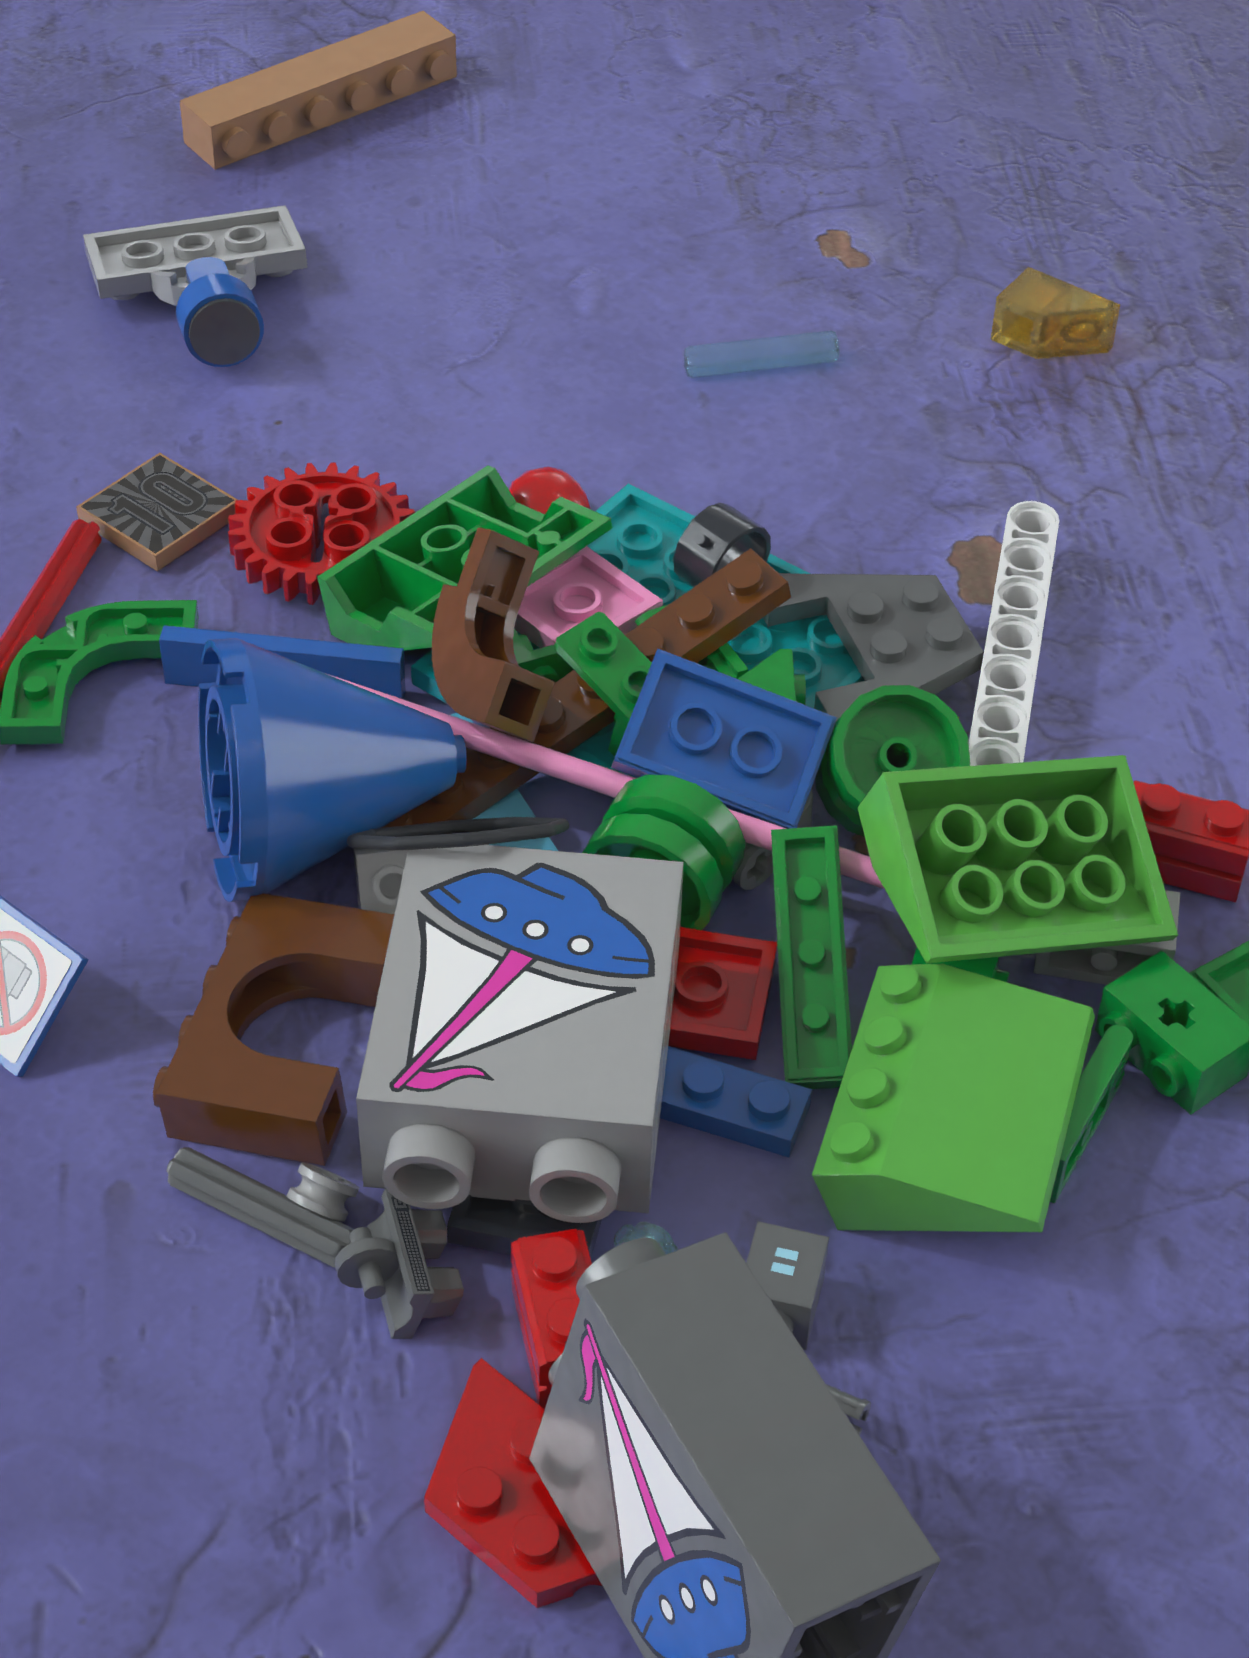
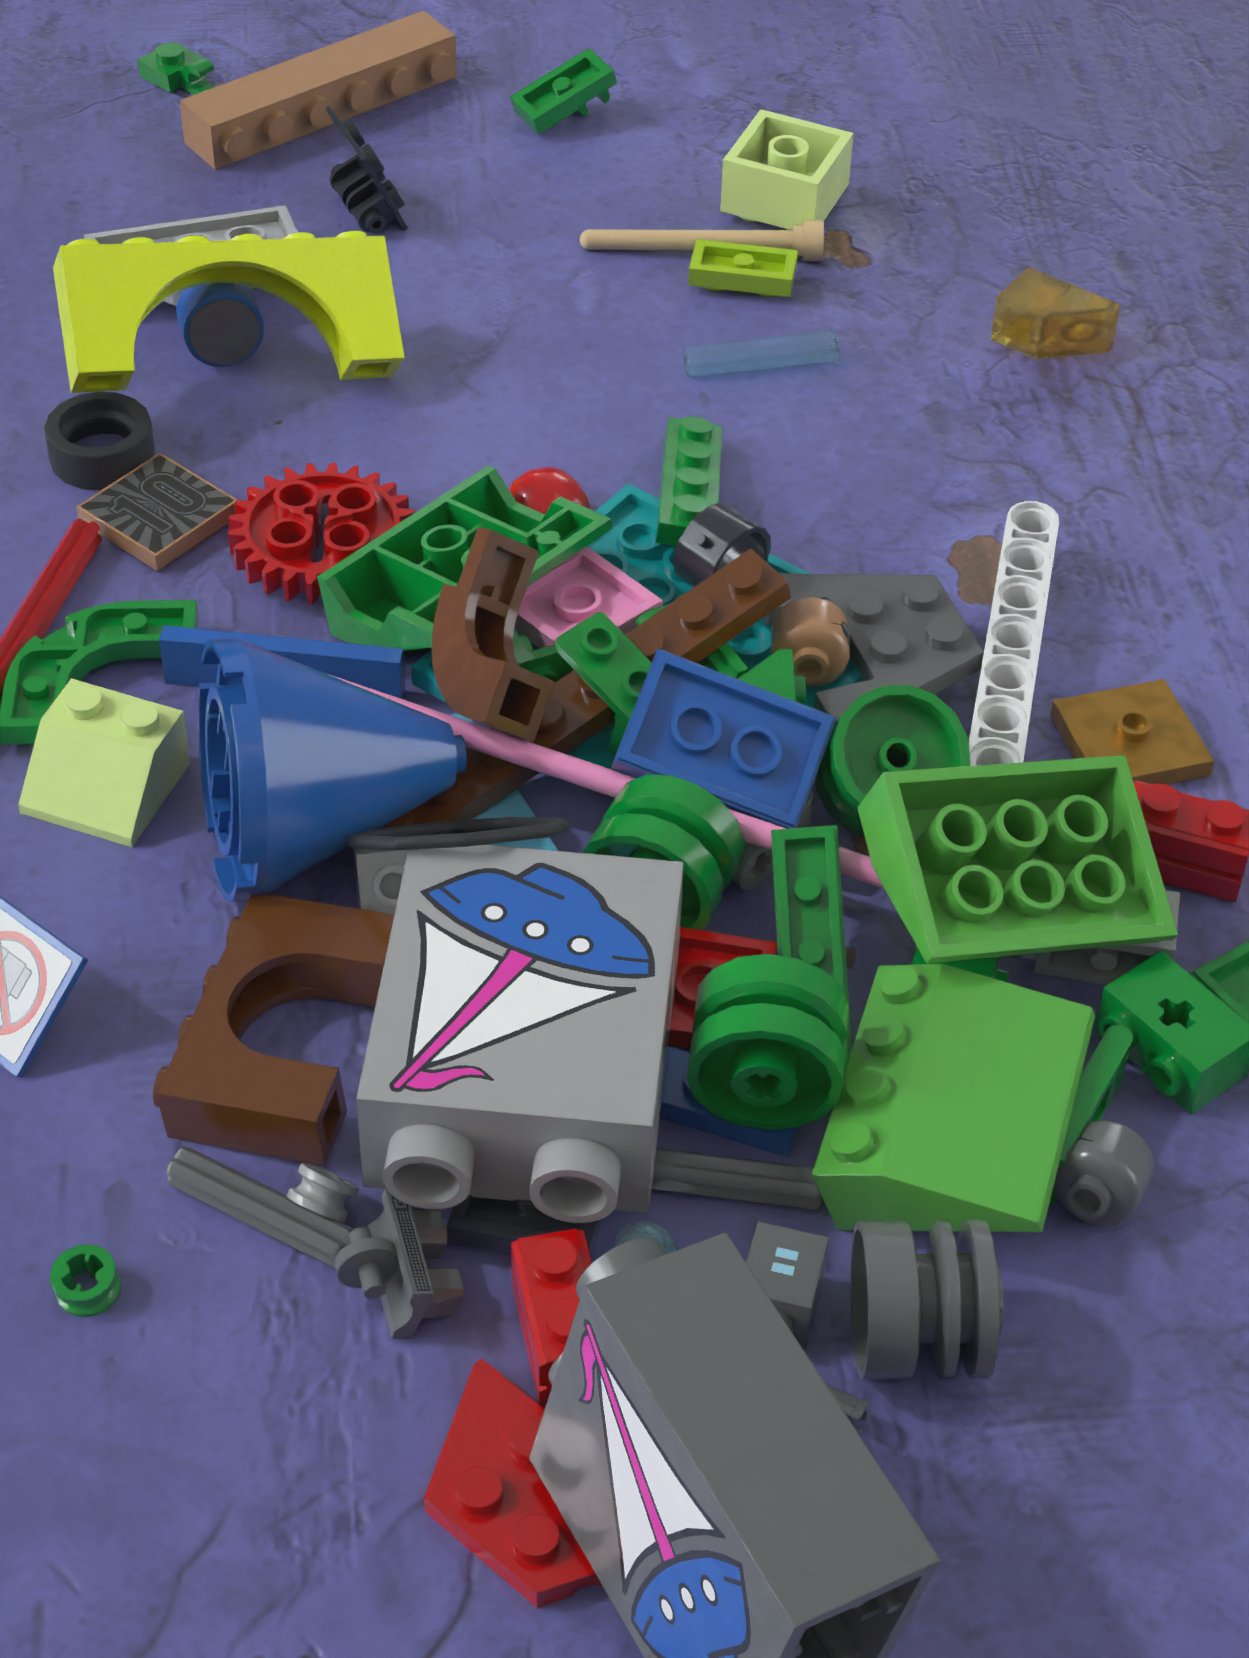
(80, 1260): none -> green bush
(93, 415): none -> black tyre
(104, 762): none -> yellowish green slope
(176, 67): none -> green plate
(332, 281): none -> neon yellow arch
(360, 183): none -> black hinge
(564, 91): none -> green plate
(688, 475): none -> green plate
(735, 1179): none -> dark grey axle
(743, 268): none -> lime plate
(768, 1042): none -> green wheel
(785, 170): none -> yellowish green brick
(805, 238): none -> tan piece
(817, 636): none -> medium nougat head
(924, 1299): none -> dark grey wheel
(1107, 1169): none -> dark grey head
(1139, 723): none -> pearl gold plate

